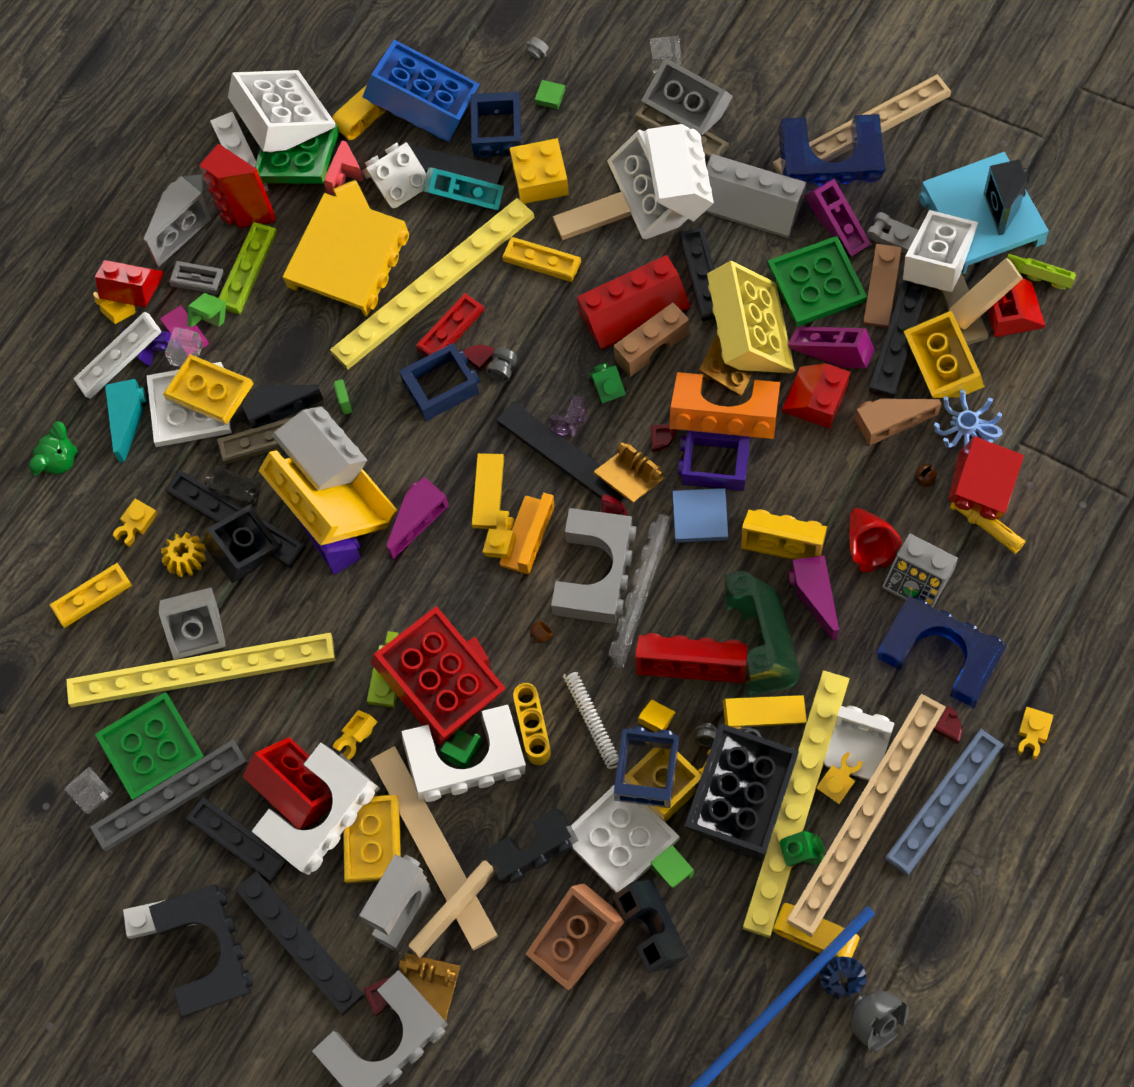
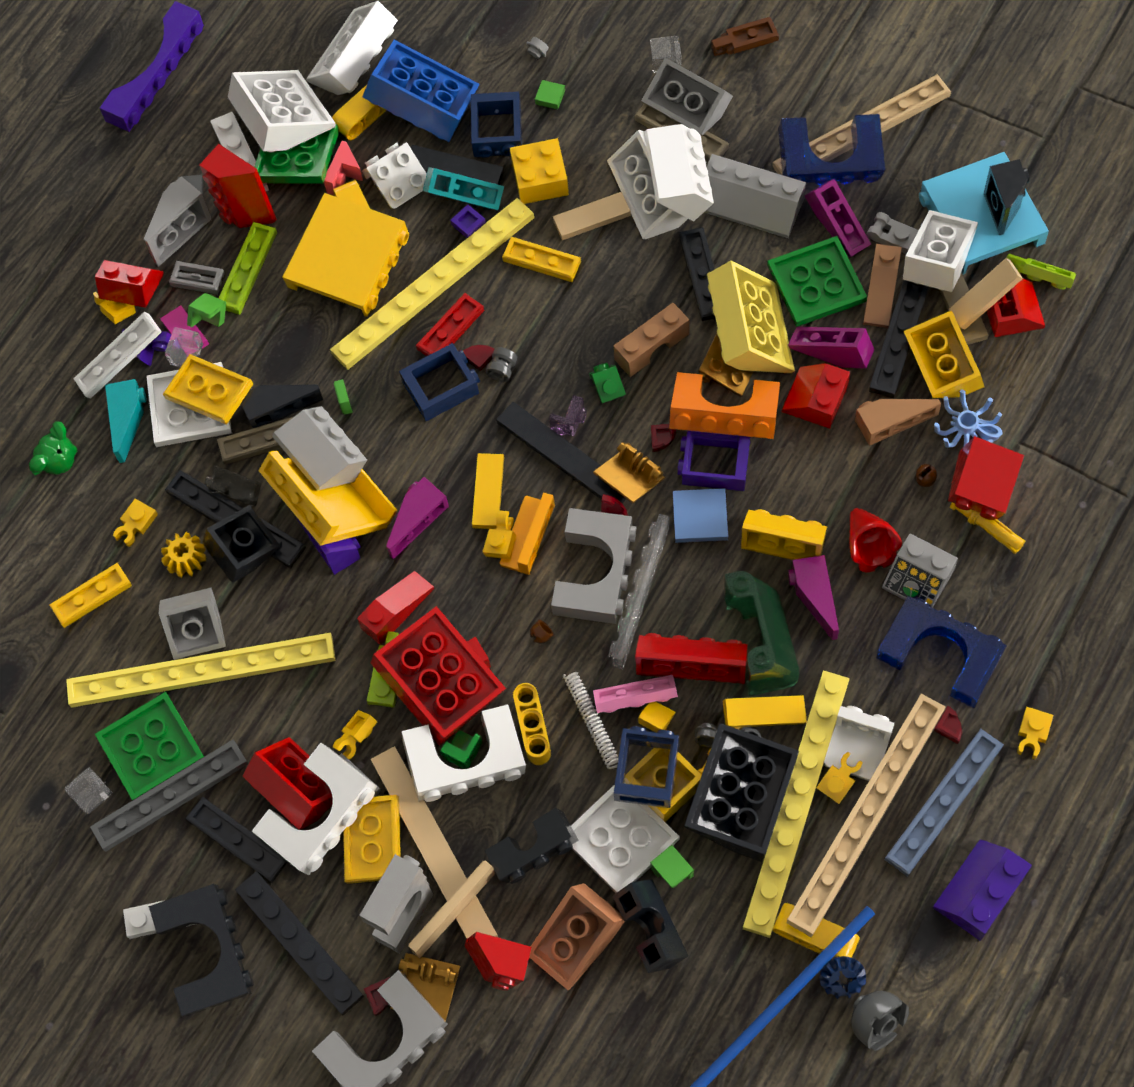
(127, 103): none -> dark purple arch
(353, 49): none -> white slope
(394, 606): none -> red slope
(467, 221): none -> dark purple plate
(498, 959): none -> red slope
(630, 301): red slope -> none
(635, 694): none -> bright pink plate
(745, 37): none -> reddish brown hinge
(802, 848): green bracket -> none
(982, 887): none -> dark purple slope

